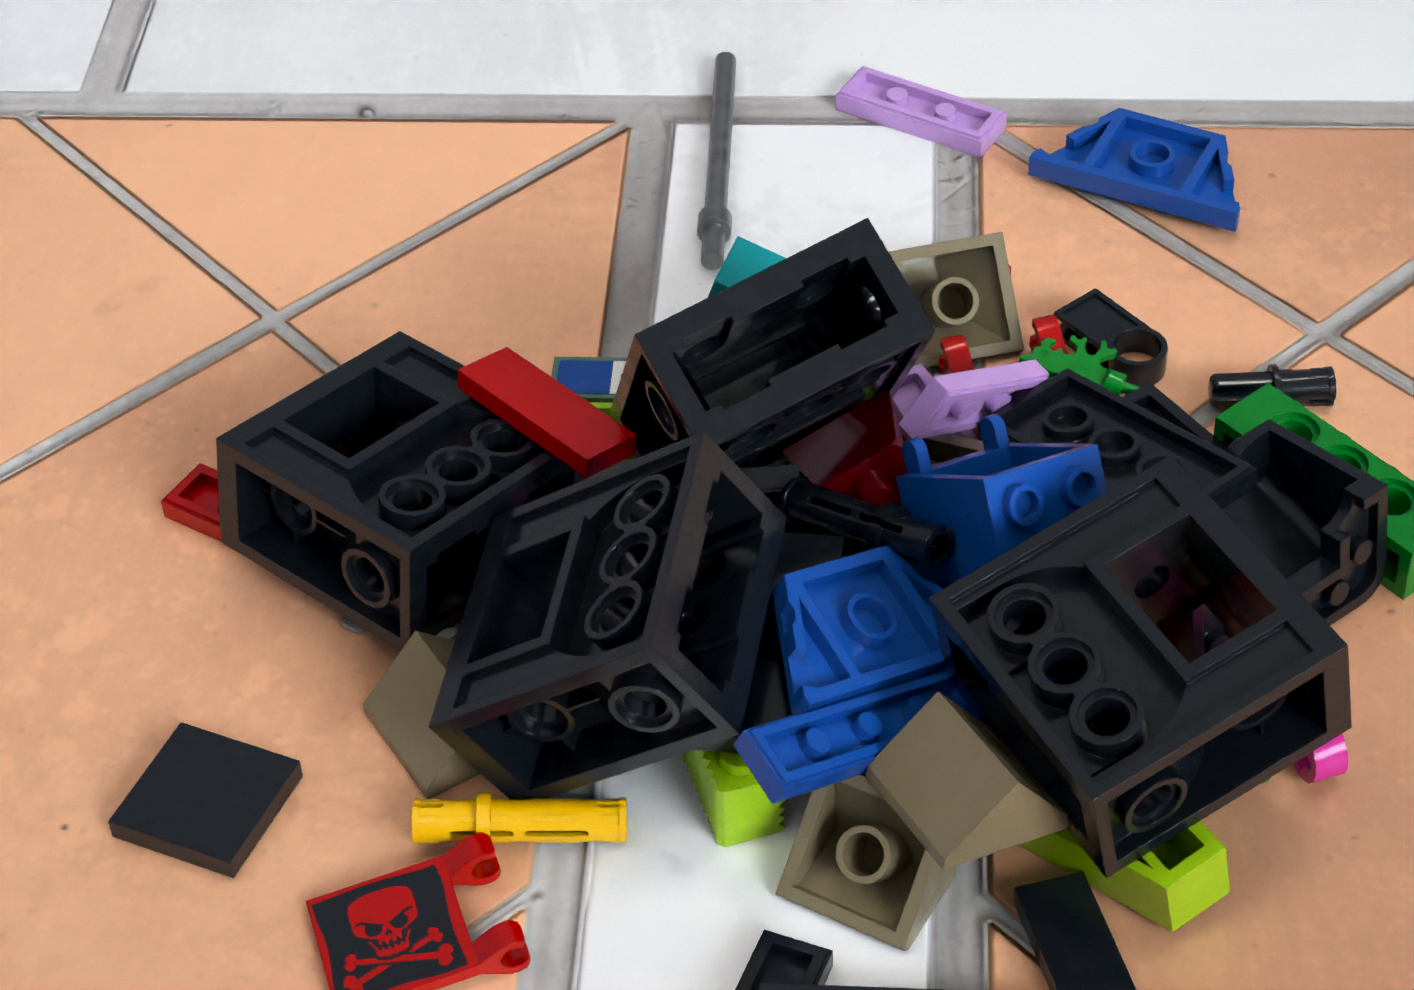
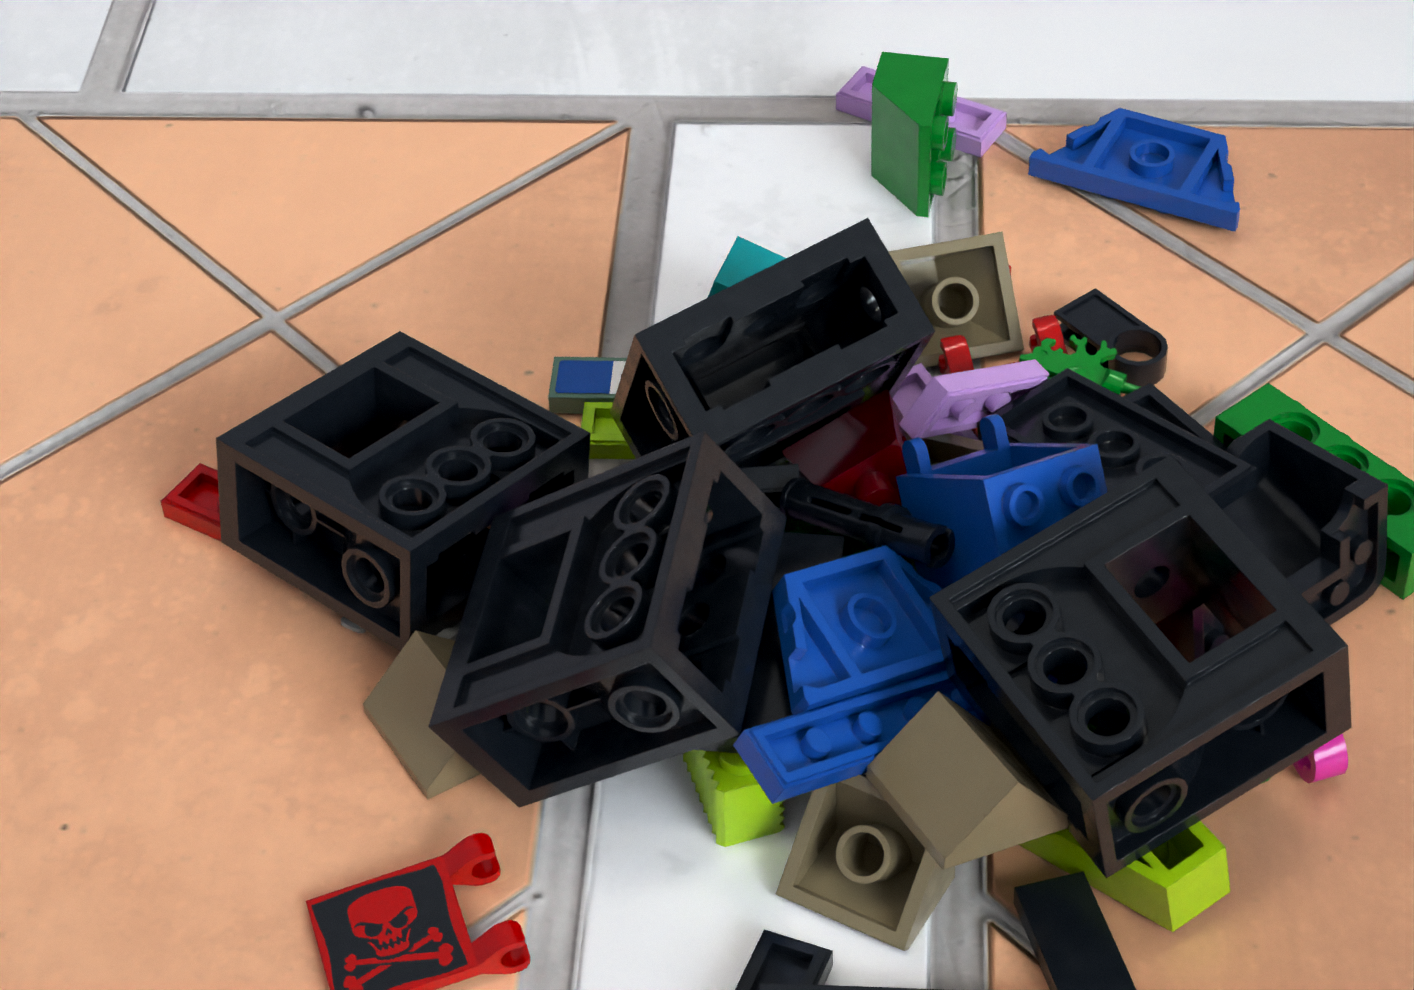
(206, 799): black tile -> none
(520, 819): yellow pin -> none
(547, 412): red tile -> none
(715, 219): flat silver bar -> none
(912, 127): none -> green slope
(1306, 386): black axle -> none

